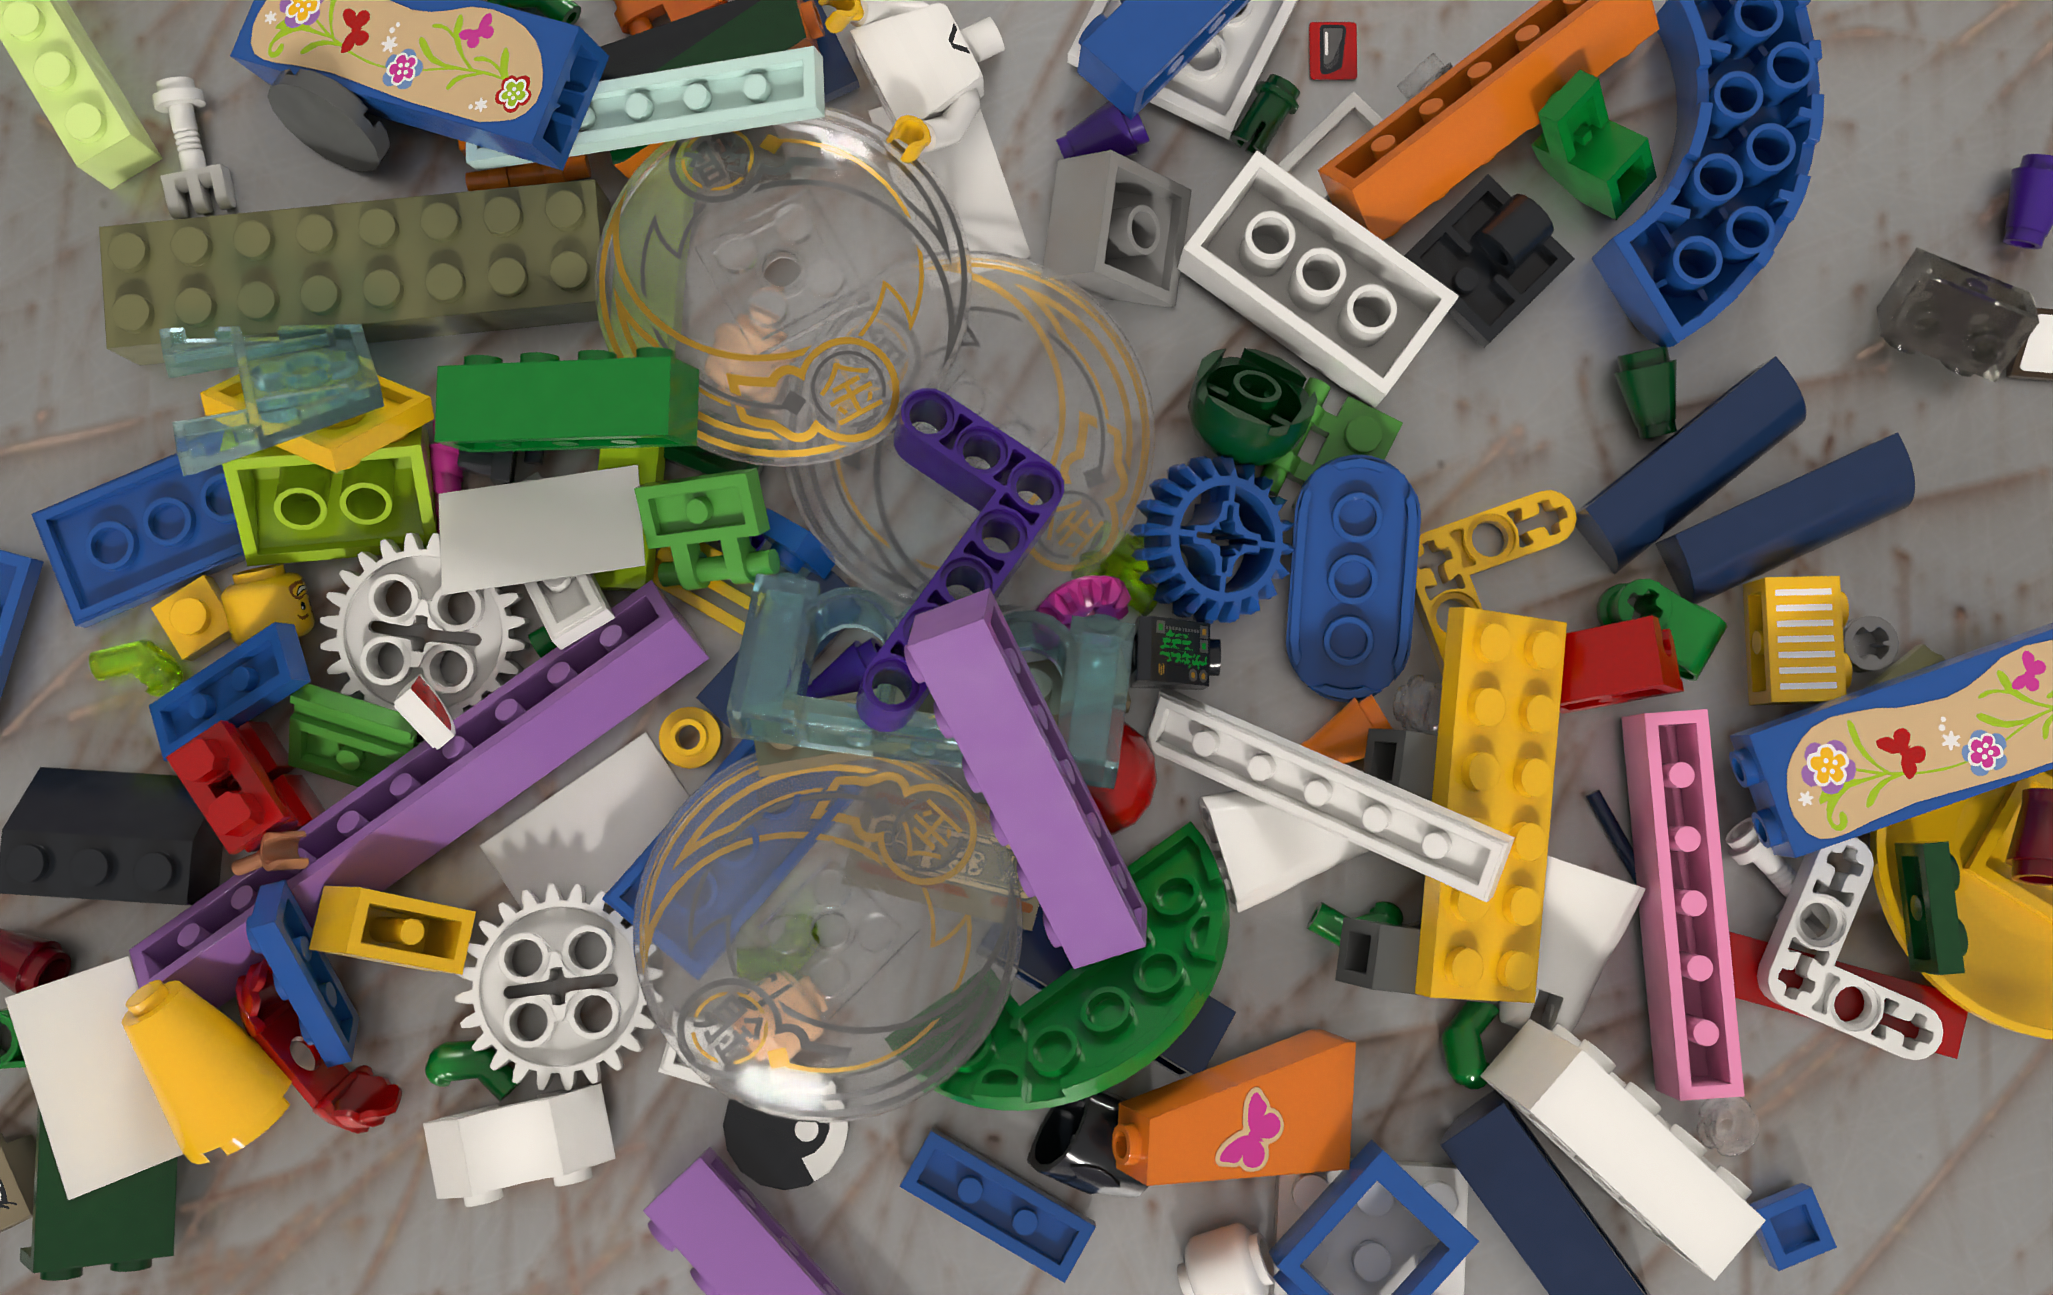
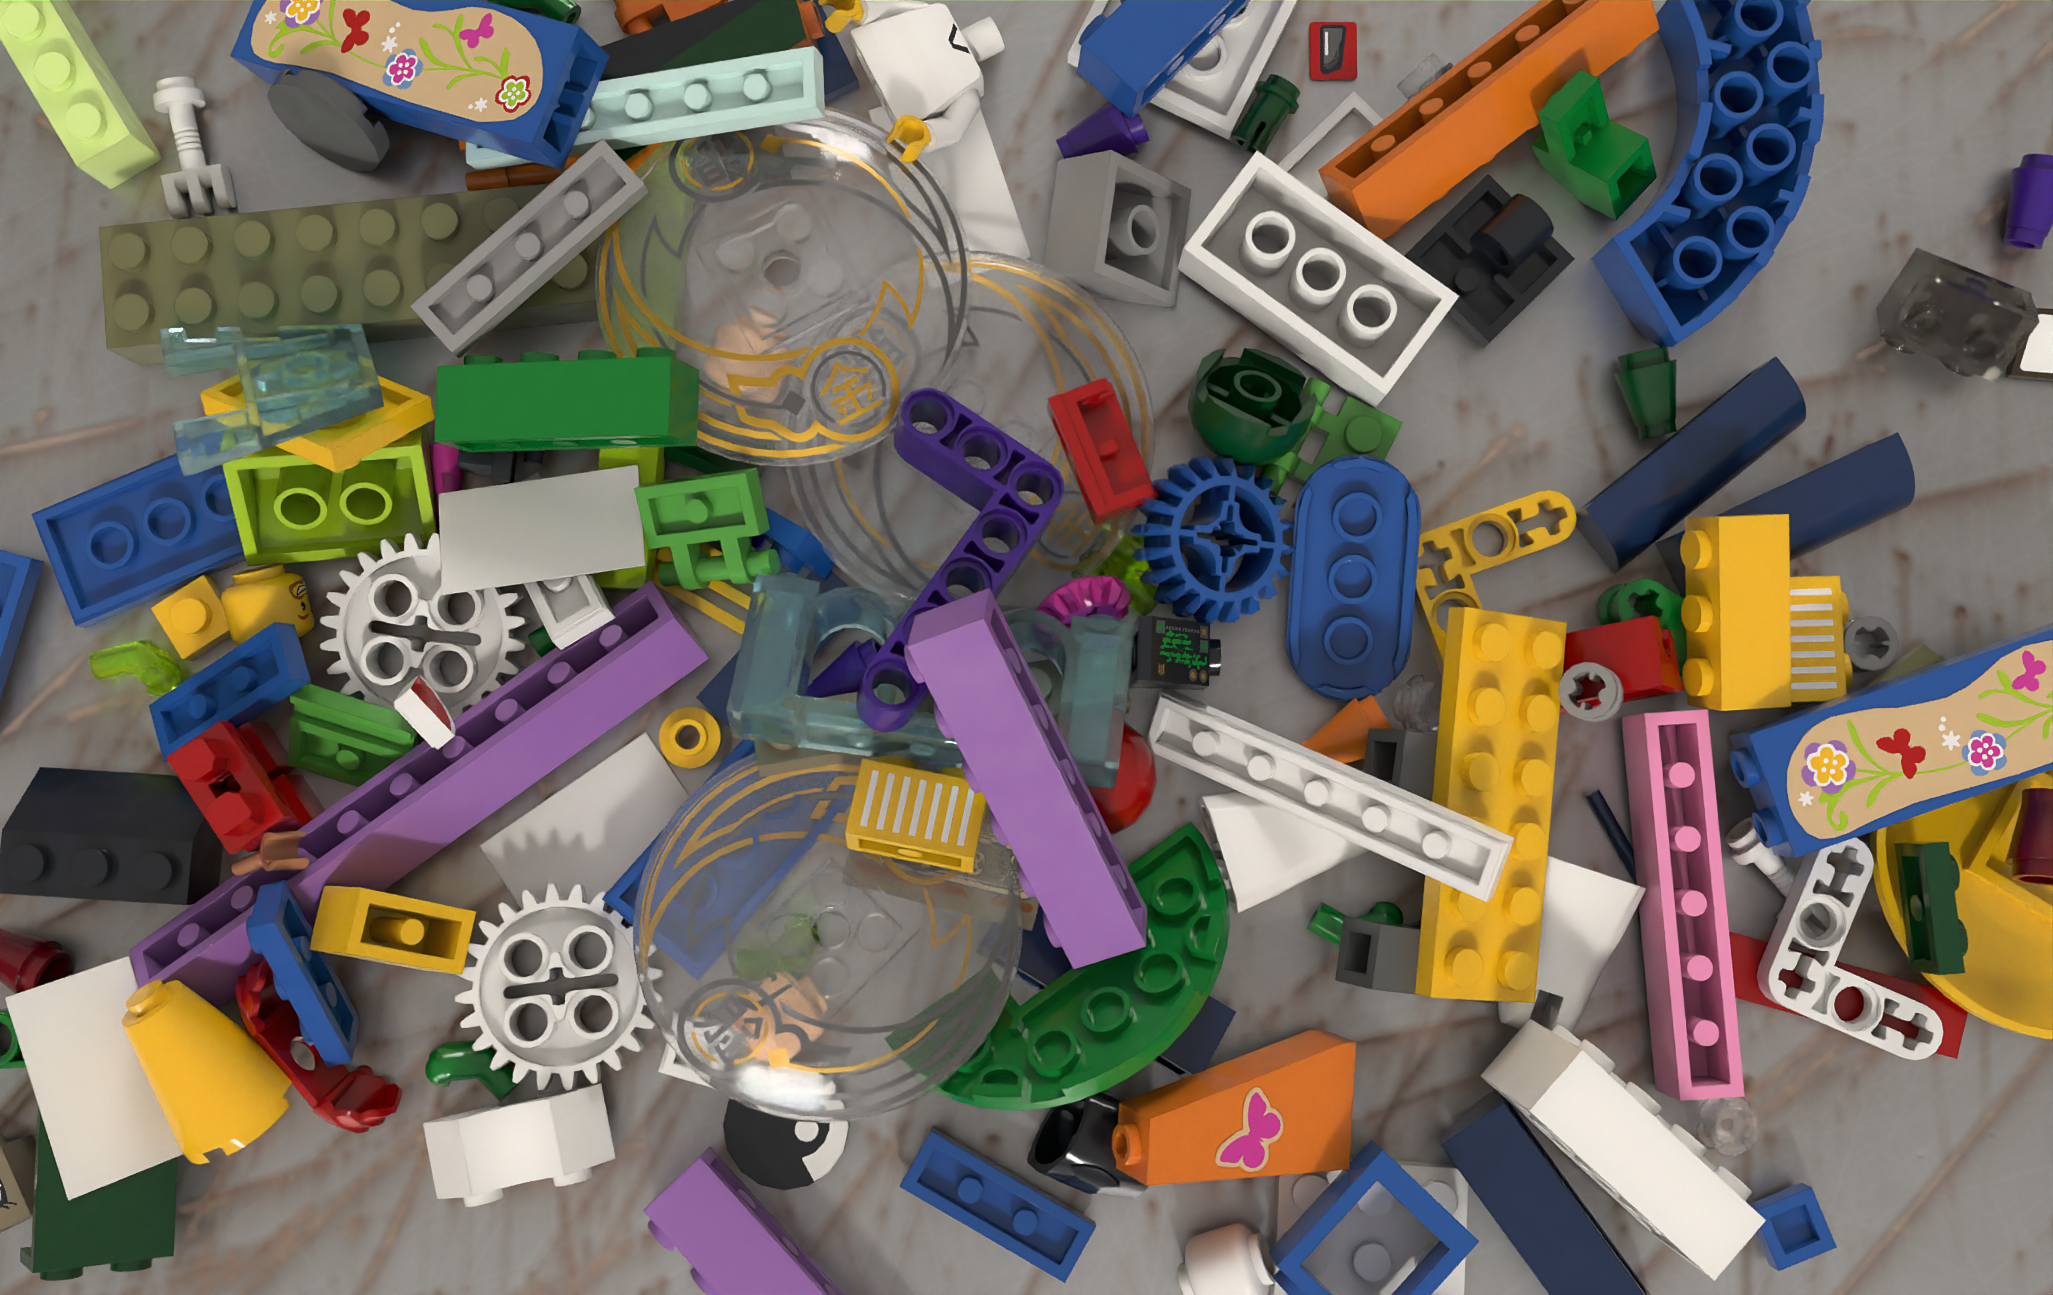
(530, 248): none -> light grey plate
(915, 814): none -> yellow brick
(1100, 450): none -> red hinge
(1464, 1046): green arm -> none
(1571, 687): none -> light grey bush
(1737, 611): none -> yellow brick

